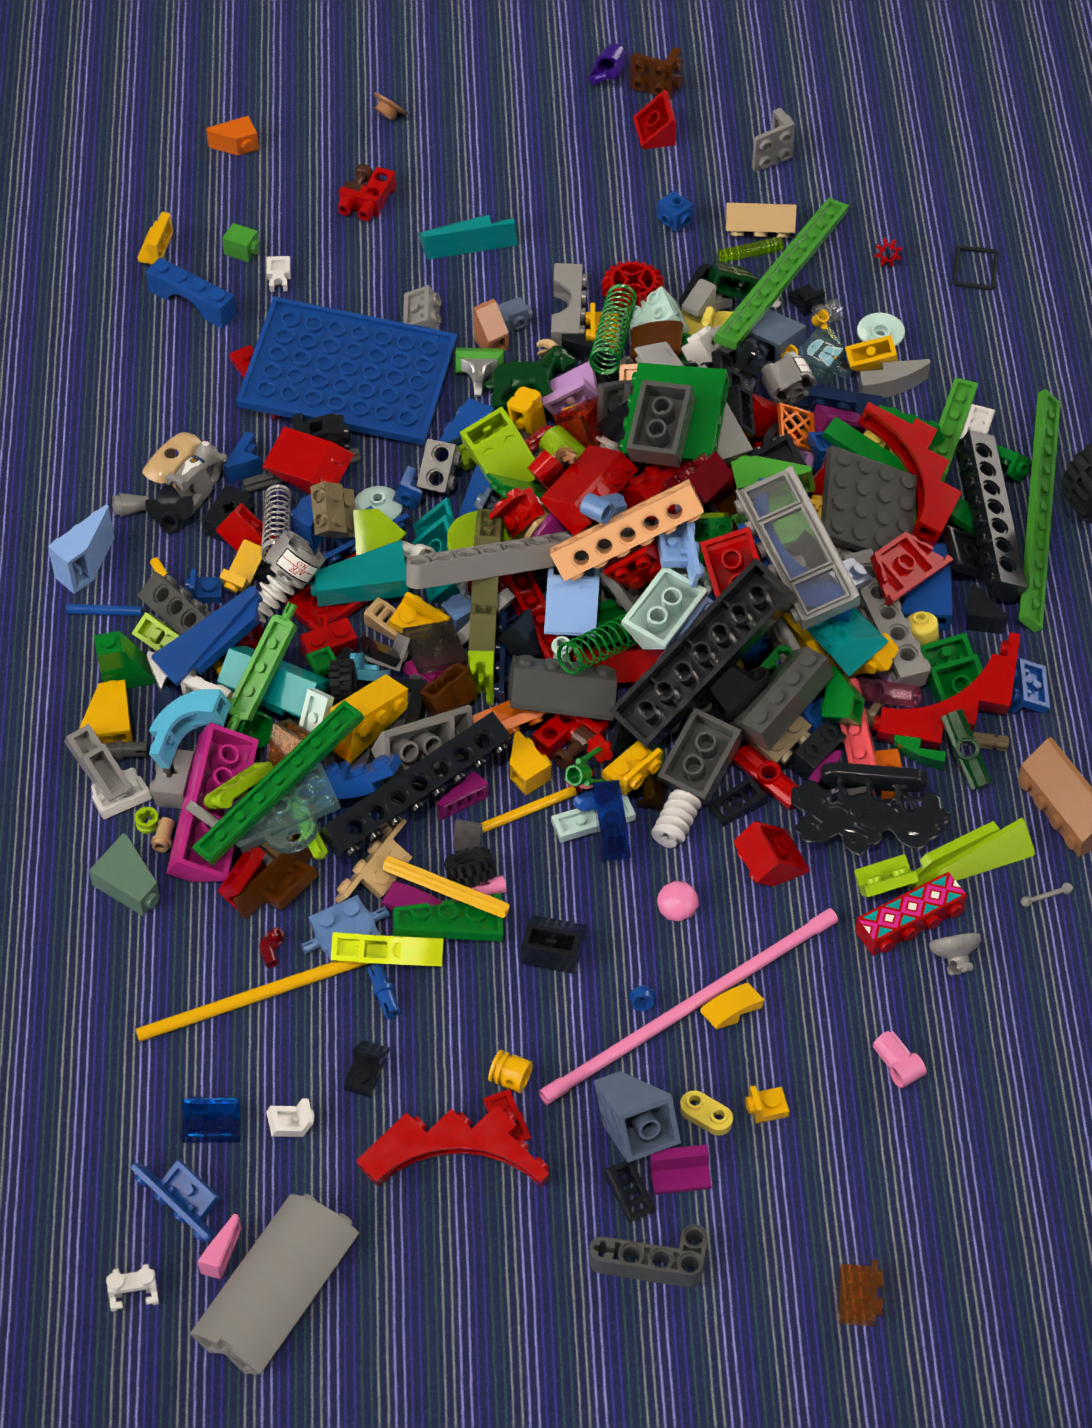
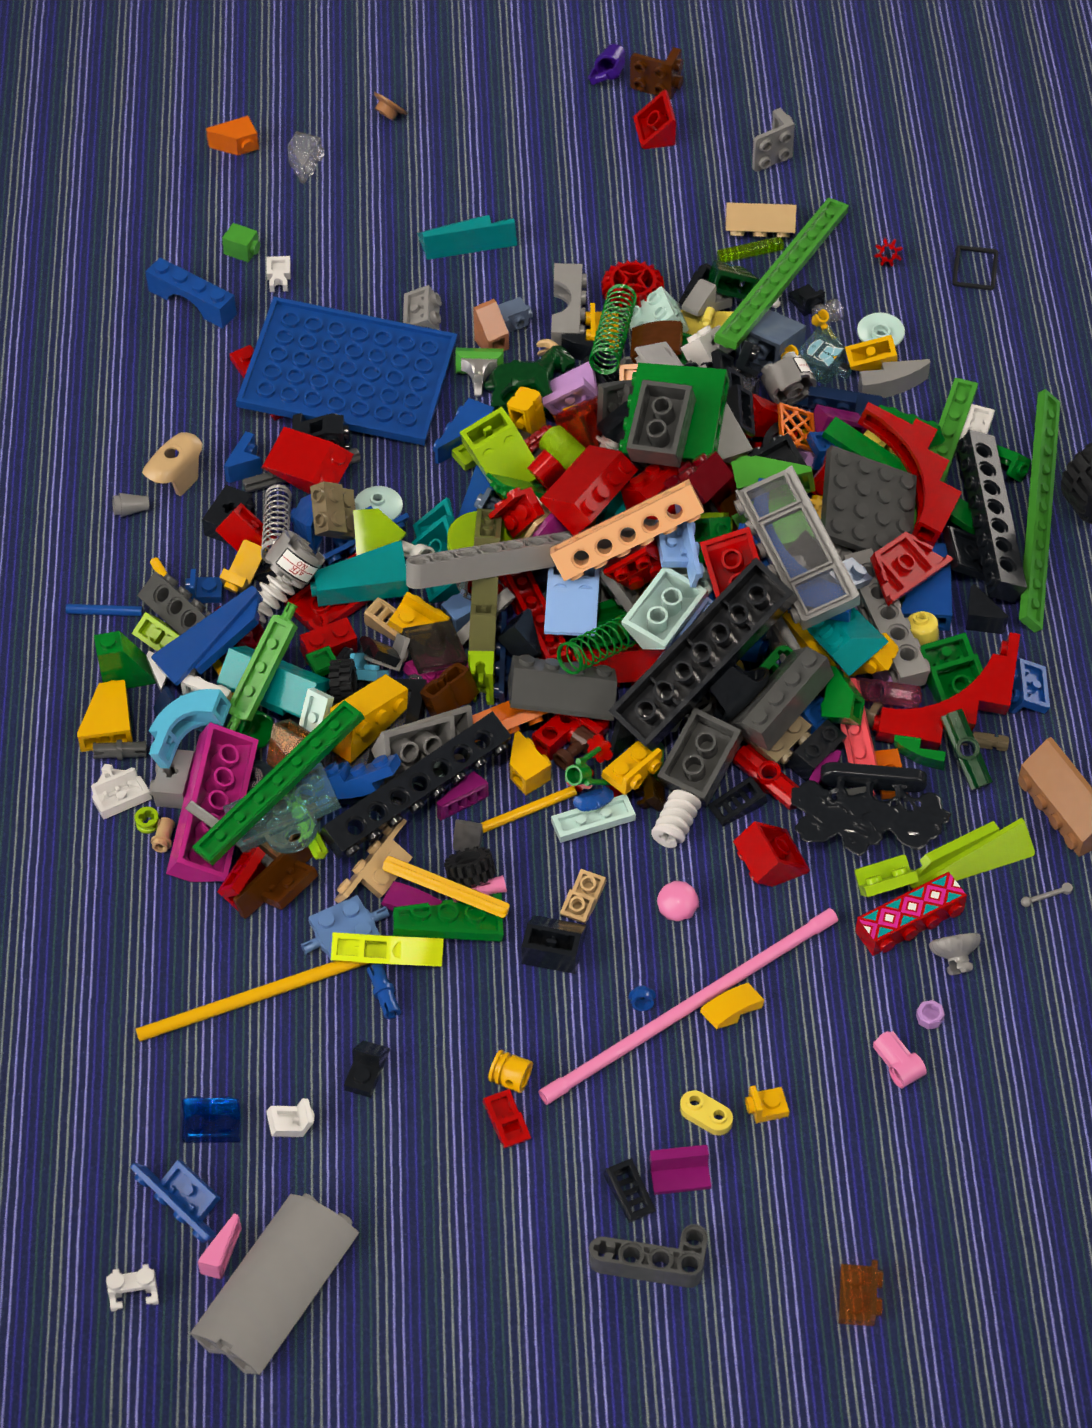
(82, 550): light blue slope -> none
(97, 763): light grey slope -> none
(125, 877): sand green slope -> none
(156, 240): yellow bracket -> none
(171, 505): black plate -> none
(194, 476): light grey animal -> none
(237, 786): lime plate -> none
(269, 945): dark red arm -> none
(304, 154): none -> clear slope
(366, 198): red hips -> none
(406, 491): blue bracket -> none
(432, 466): light grey brick -> none
(490, 1137): red arch -> none
(557, 642): light aqua pin -> none
(565, 456): medium nougat axle -> none
(584, 896): none -> tan slope
(602, 507): medium blue piece -> none
(611, 821): clear blue slope -> none
(636, 1115): sand blue slope -> none
(675, 211): blue brick -> none
(930, 1014): none -> lavender tile

